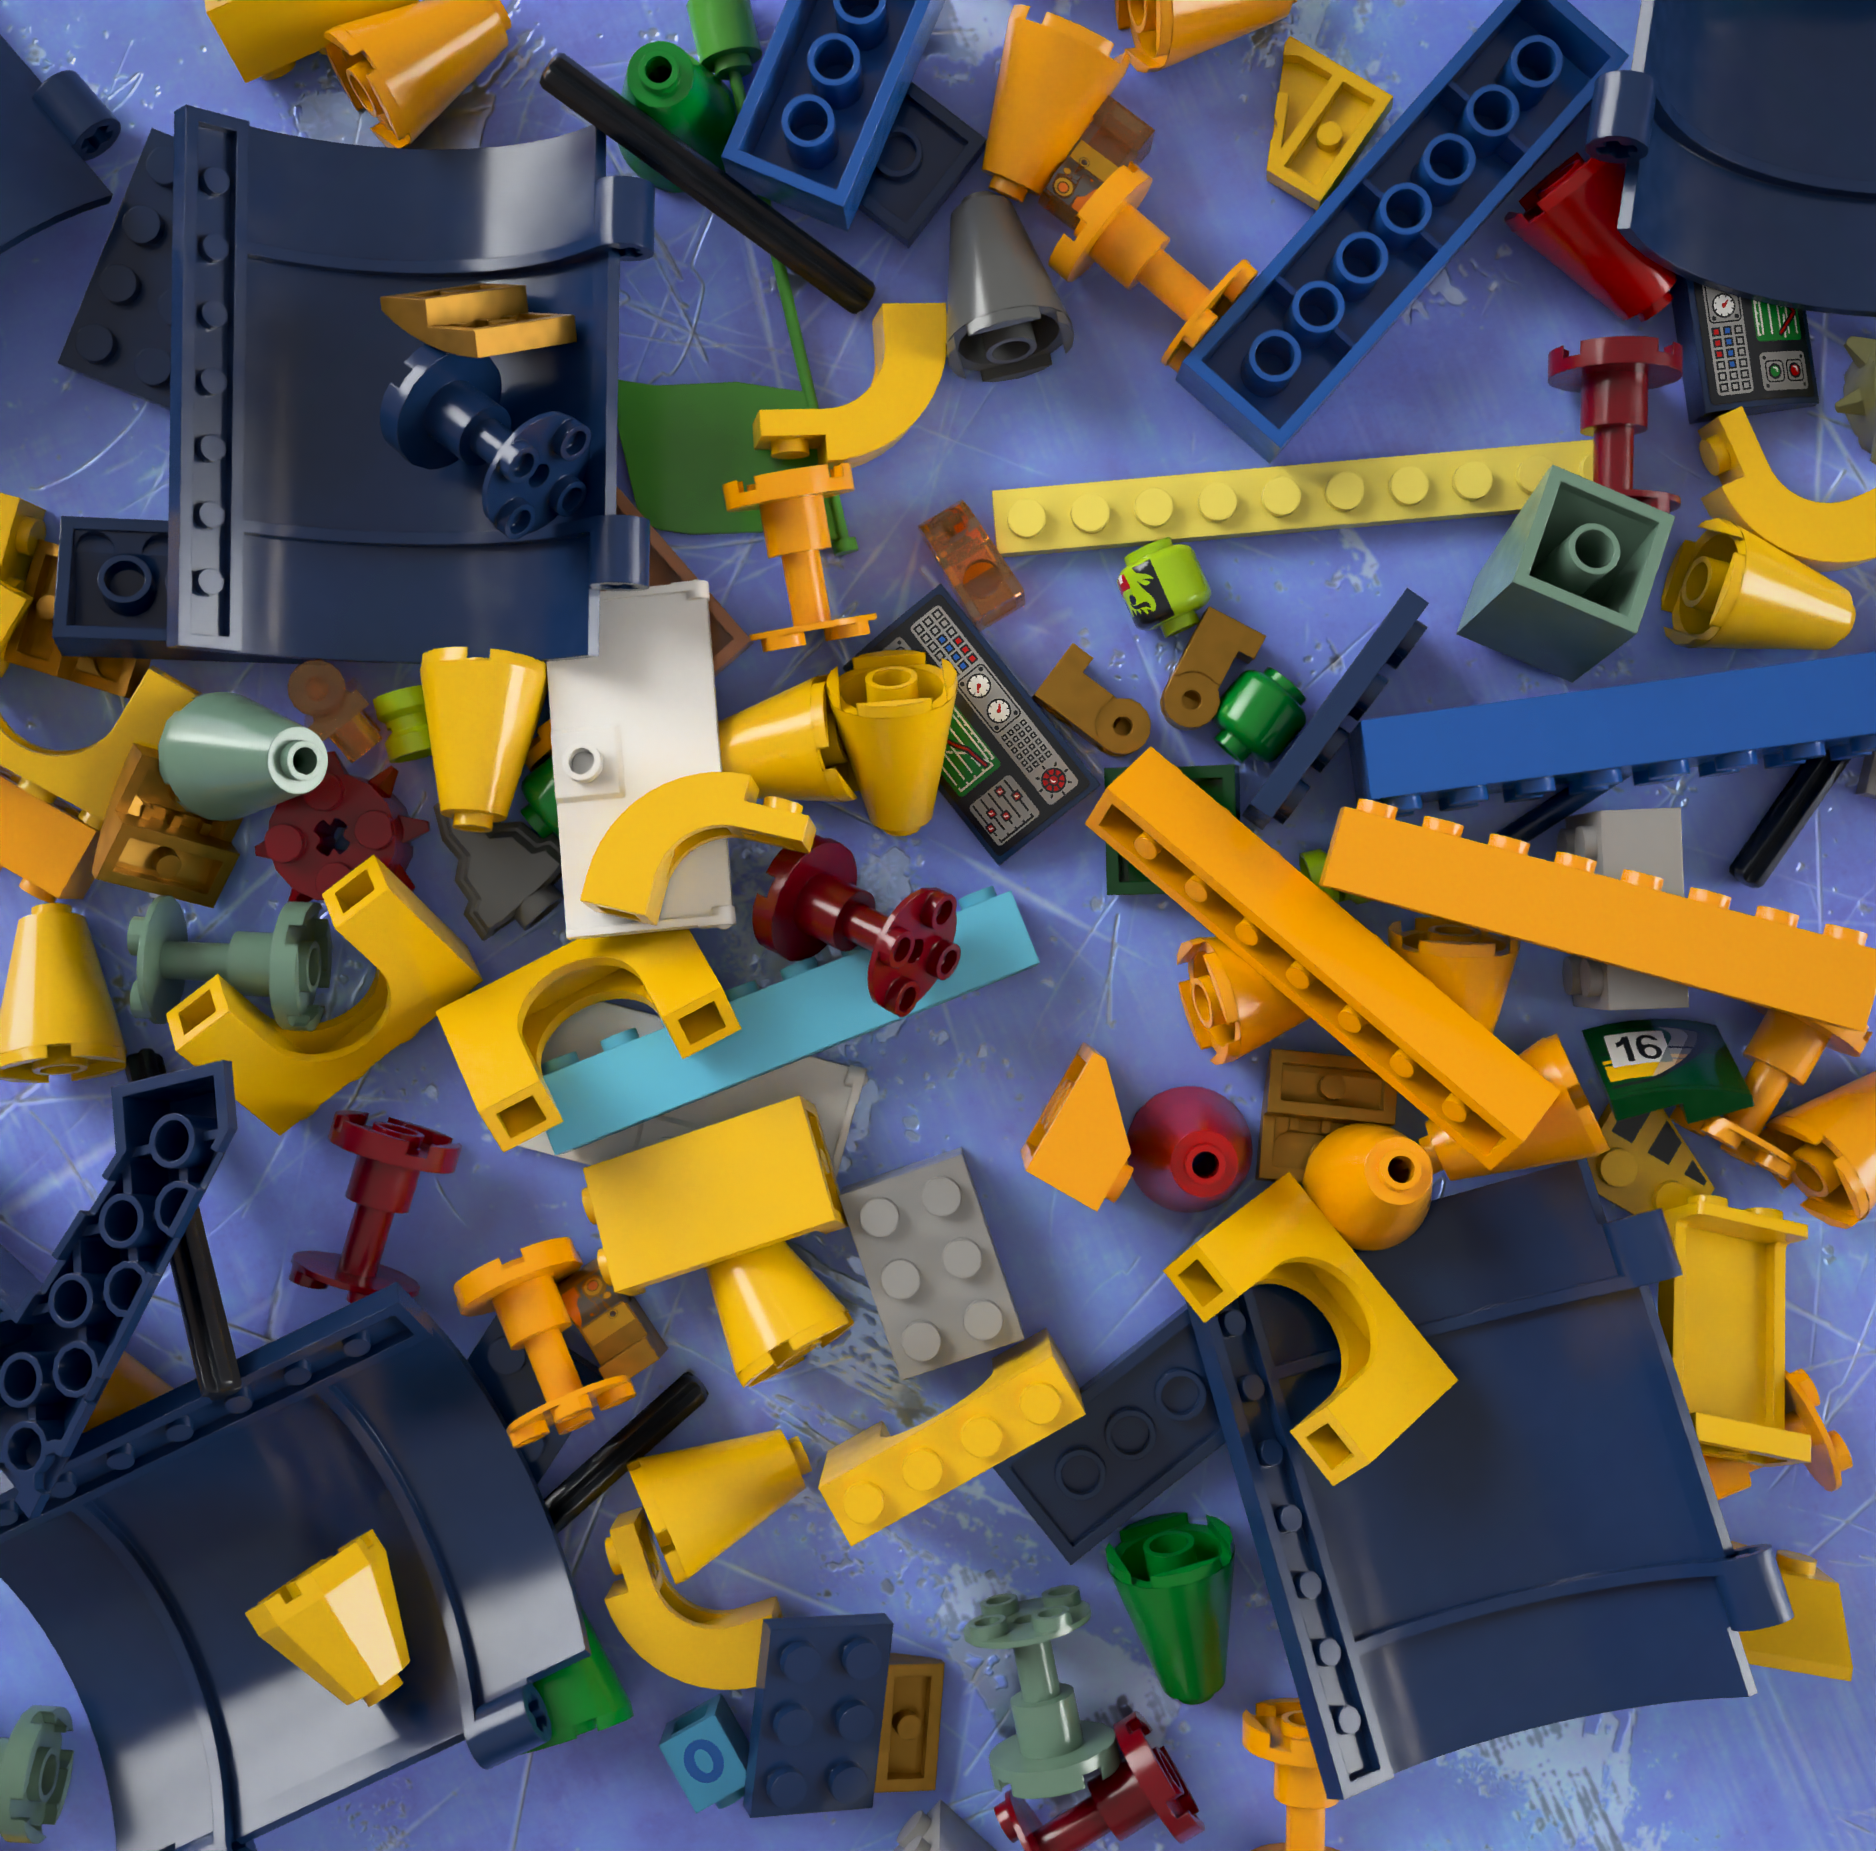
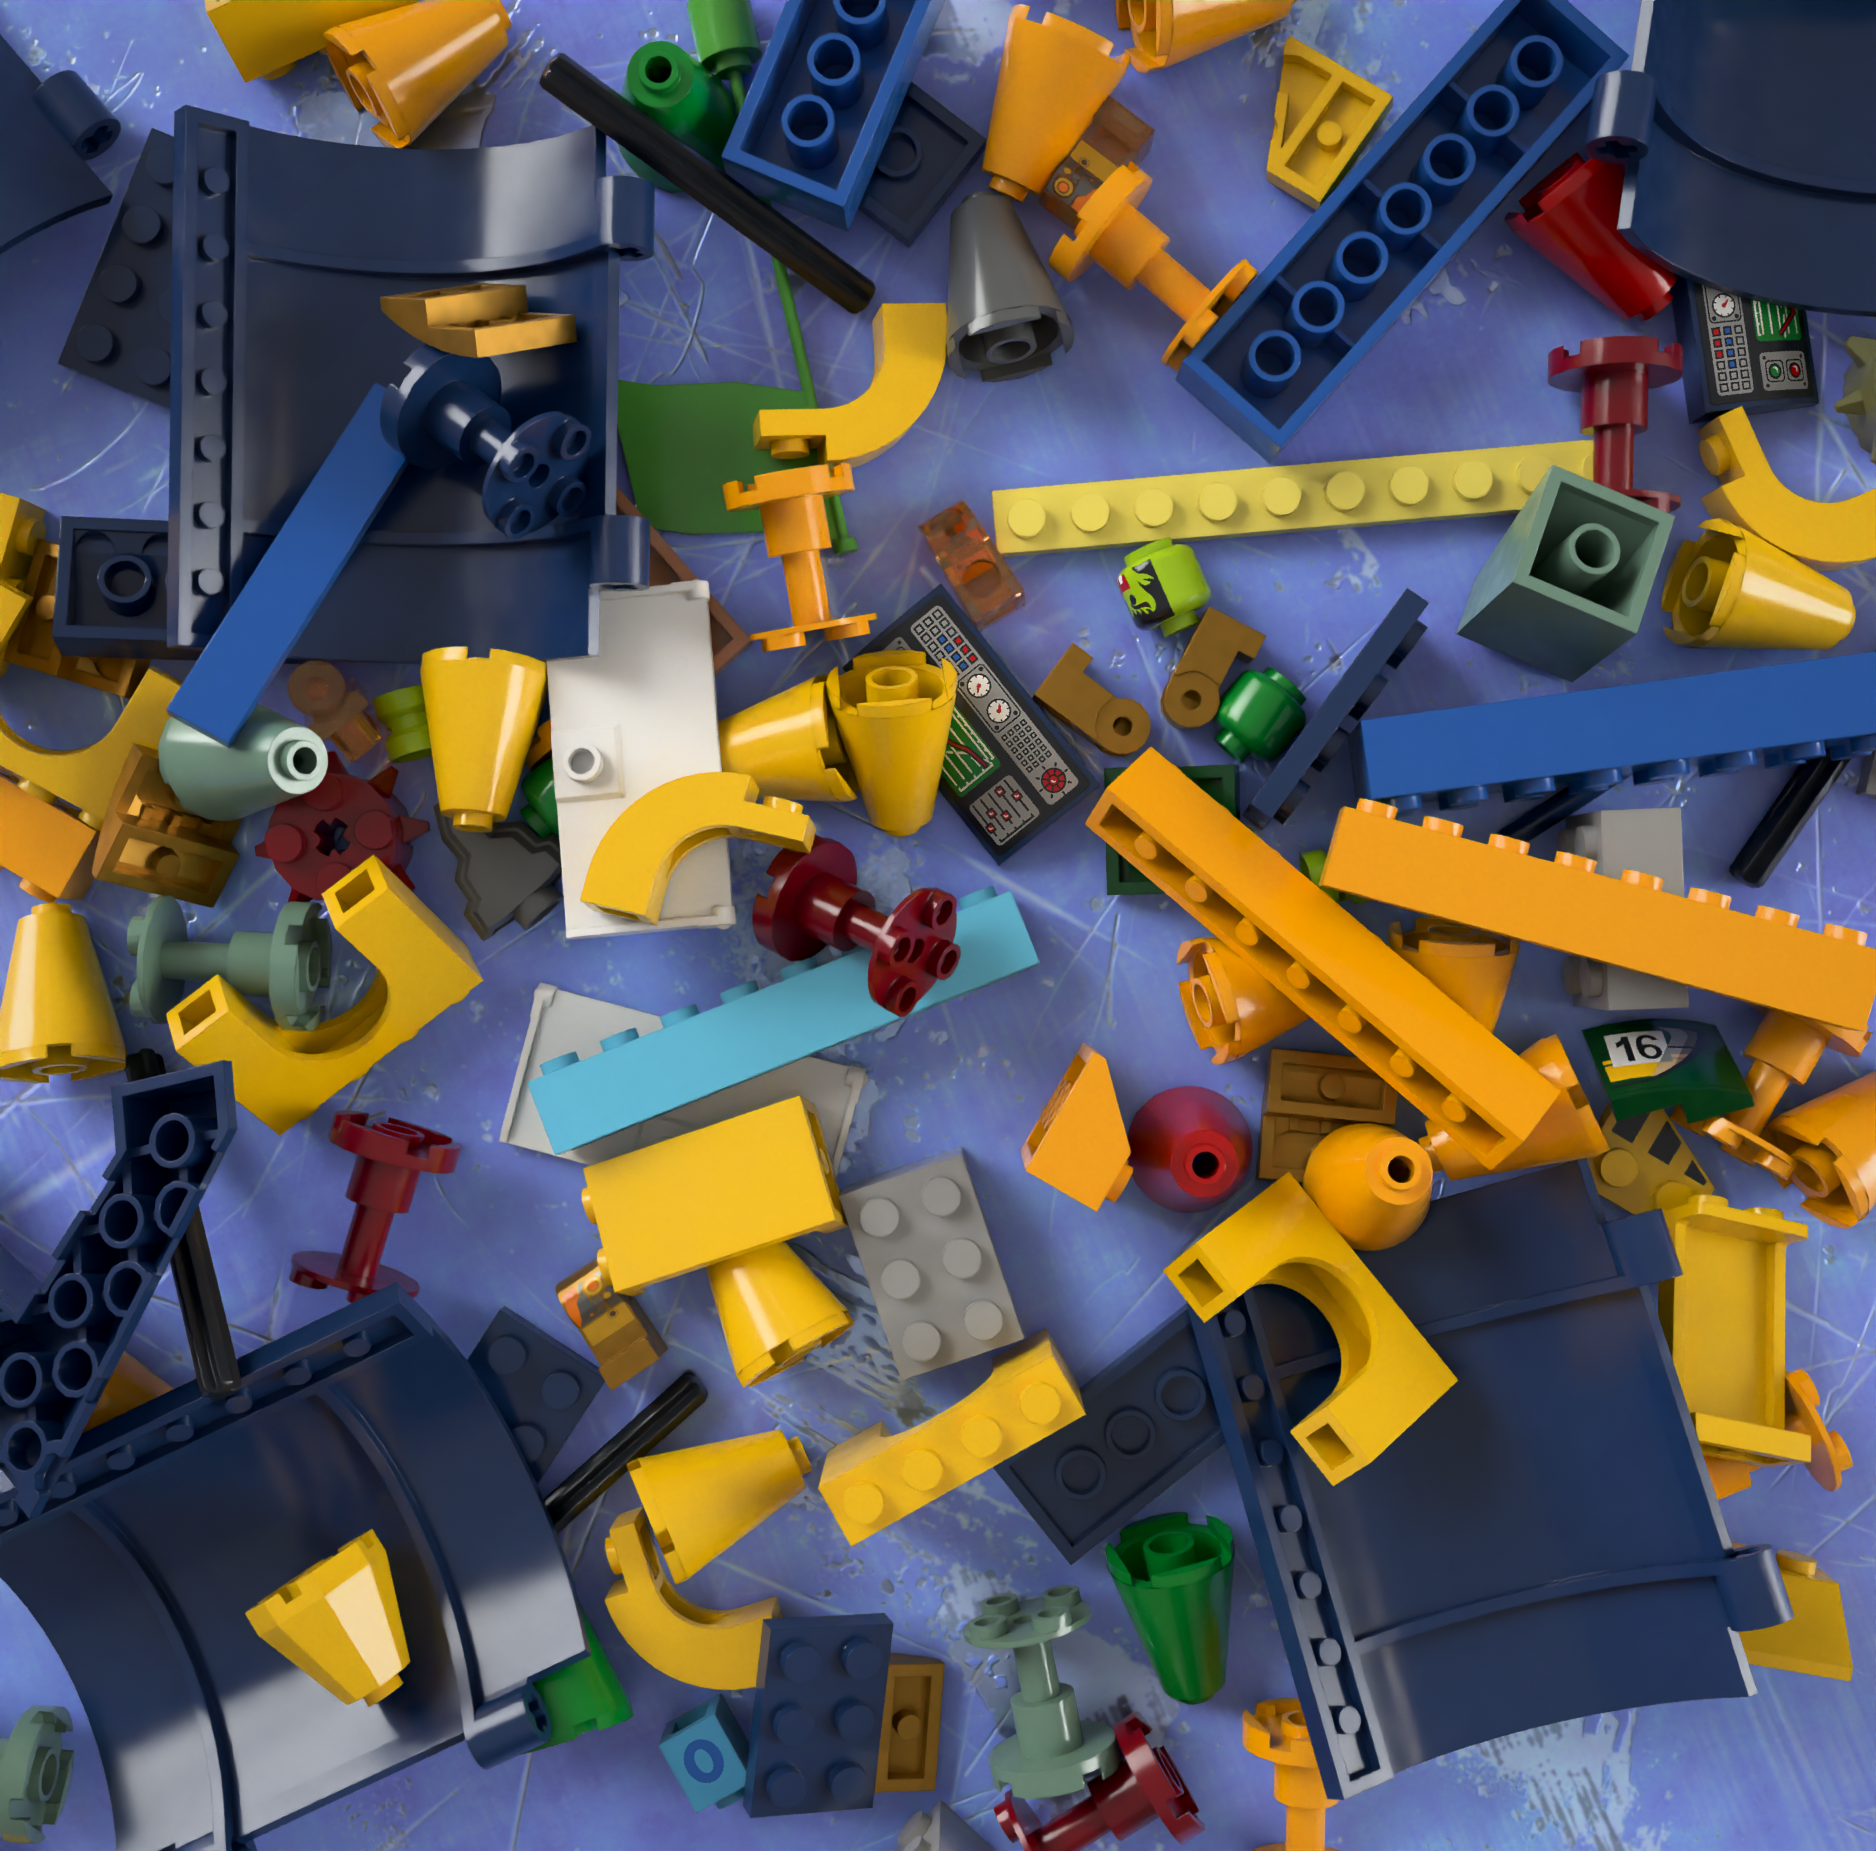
(291, 579): none -> blue tile
(506, 1024): yellow arch -> none
(534, 1319): light orange piece -> none

